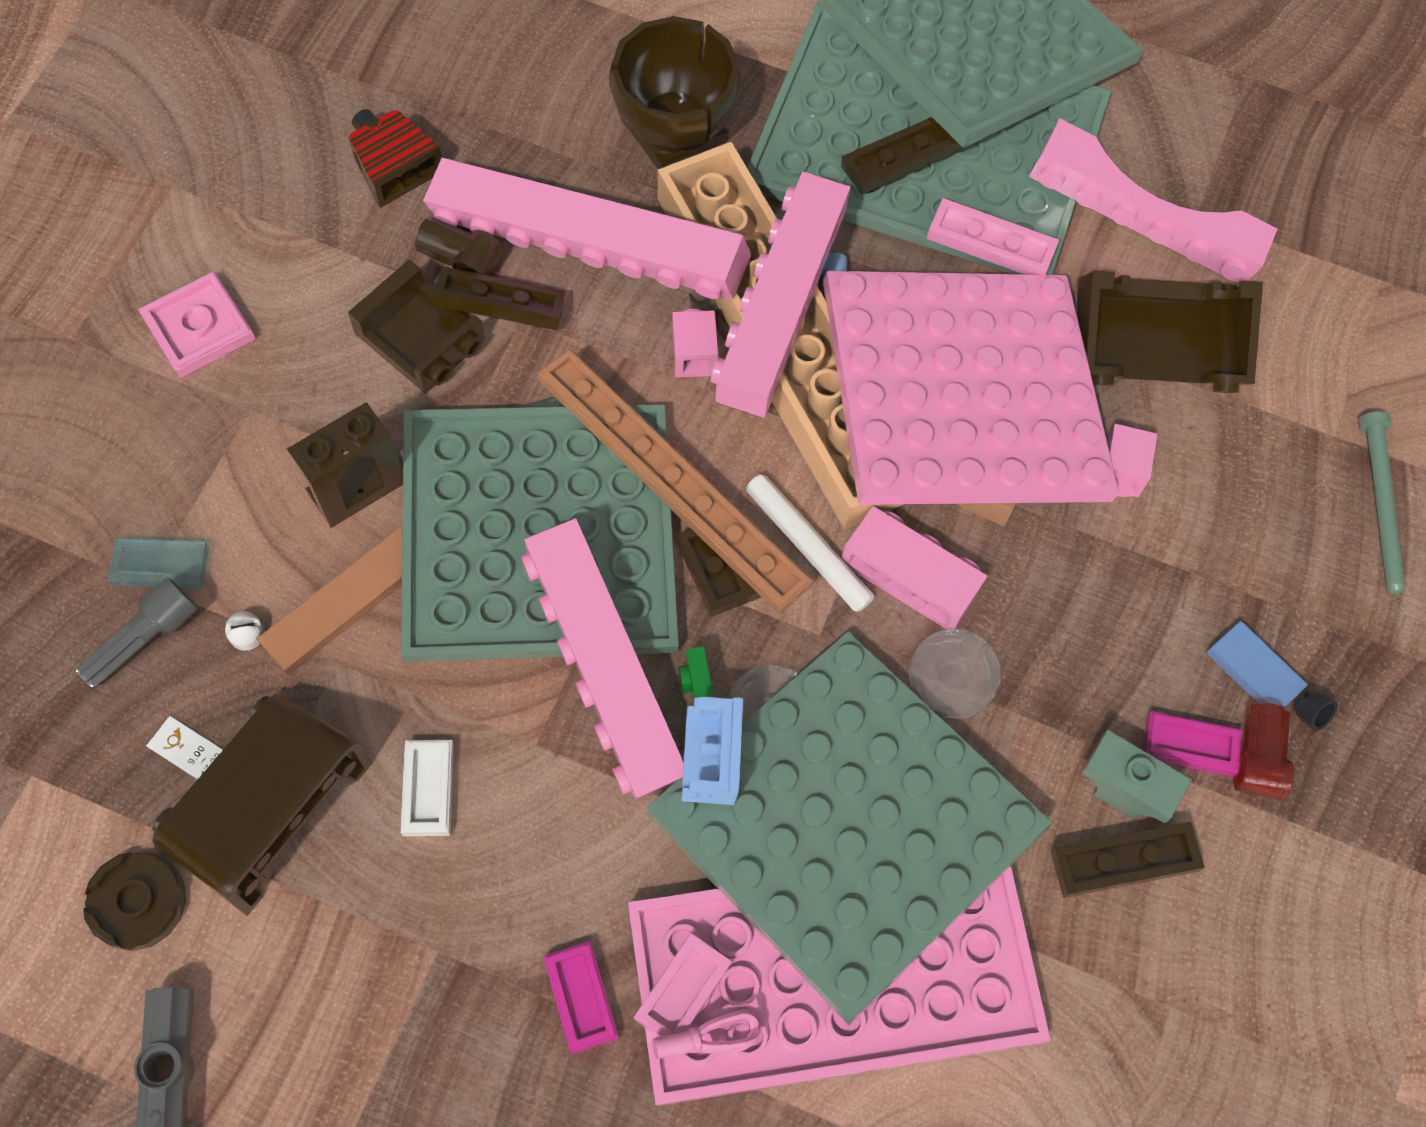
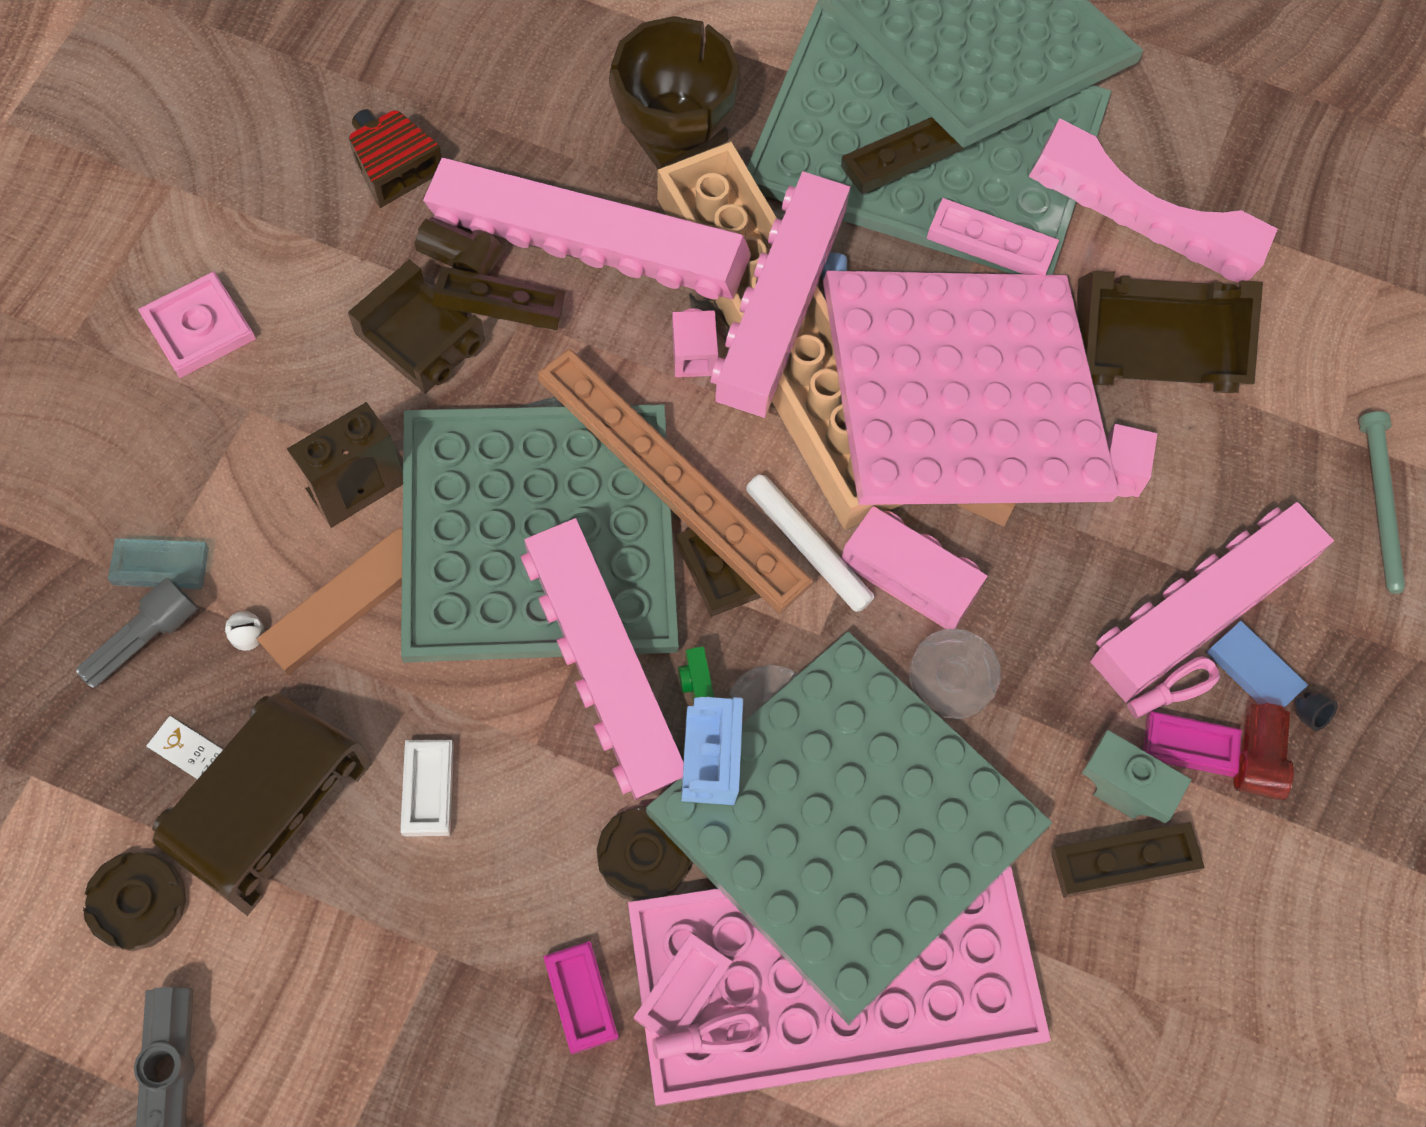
(639, 857): none -> dark brown tile
(1161, 694): none -> bright pink piece
(1210, 601): none -> bright pink brick

